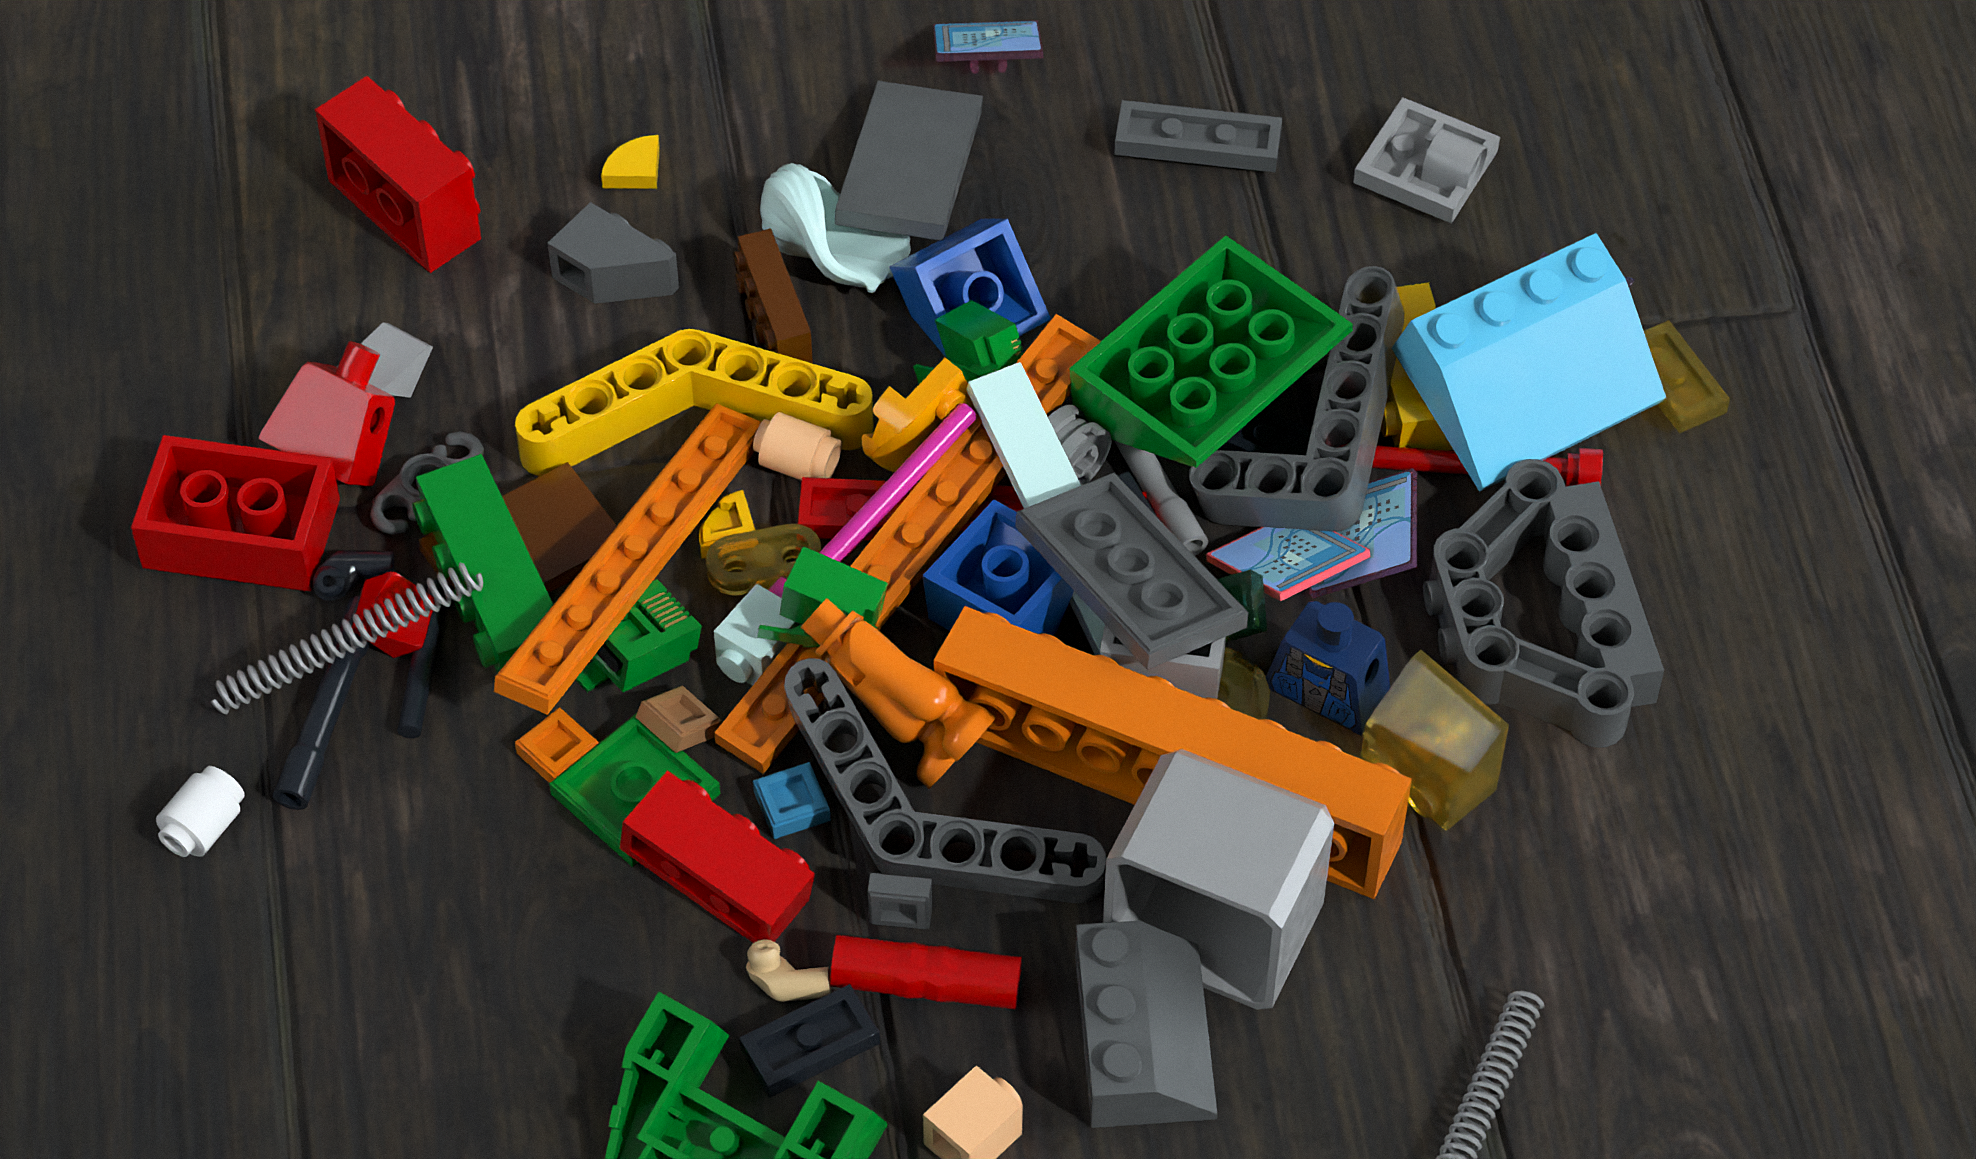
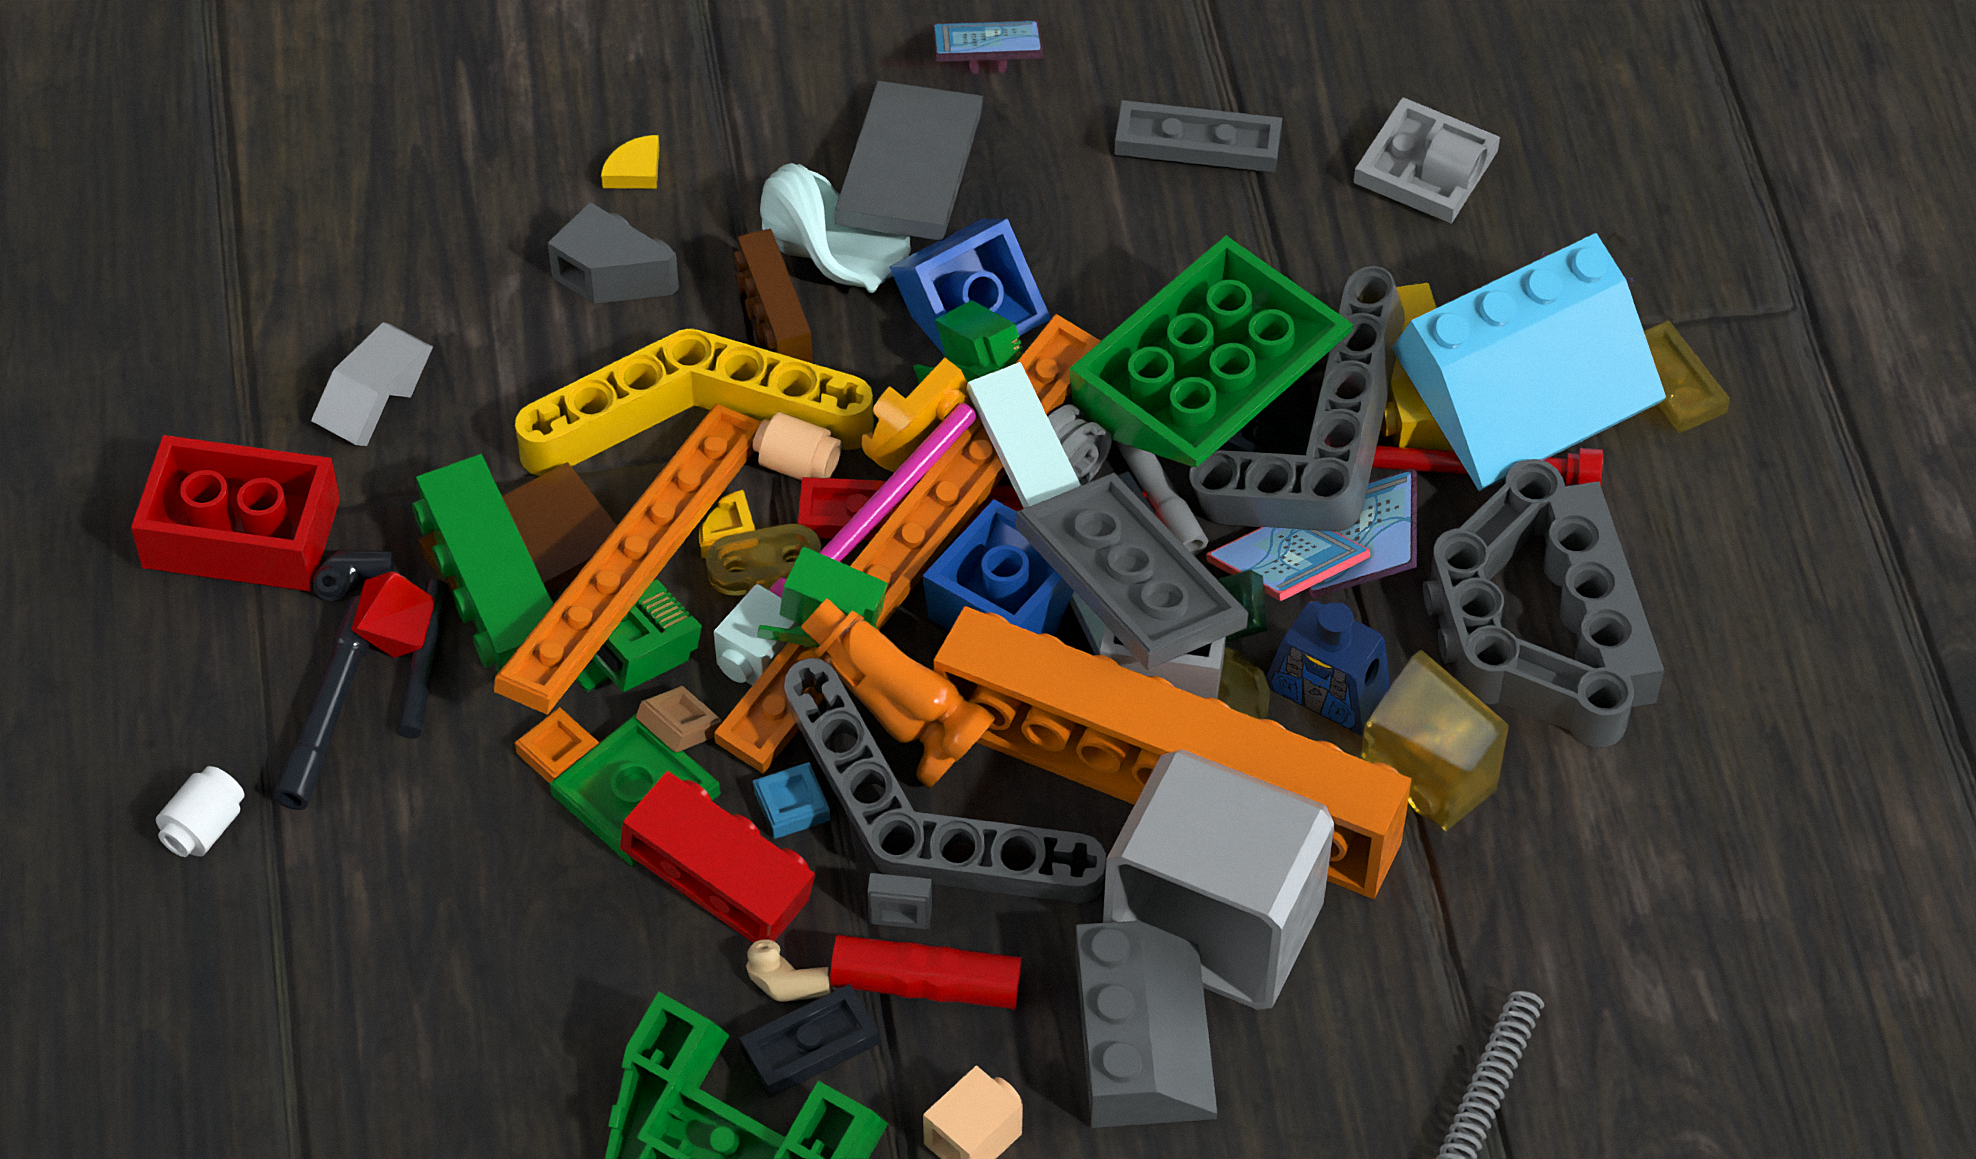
(335, 415): torso -> none
(343, 645): light grey piece -> none
(399, 173): red brick -> none
(401, 493): dark grey piece -> none

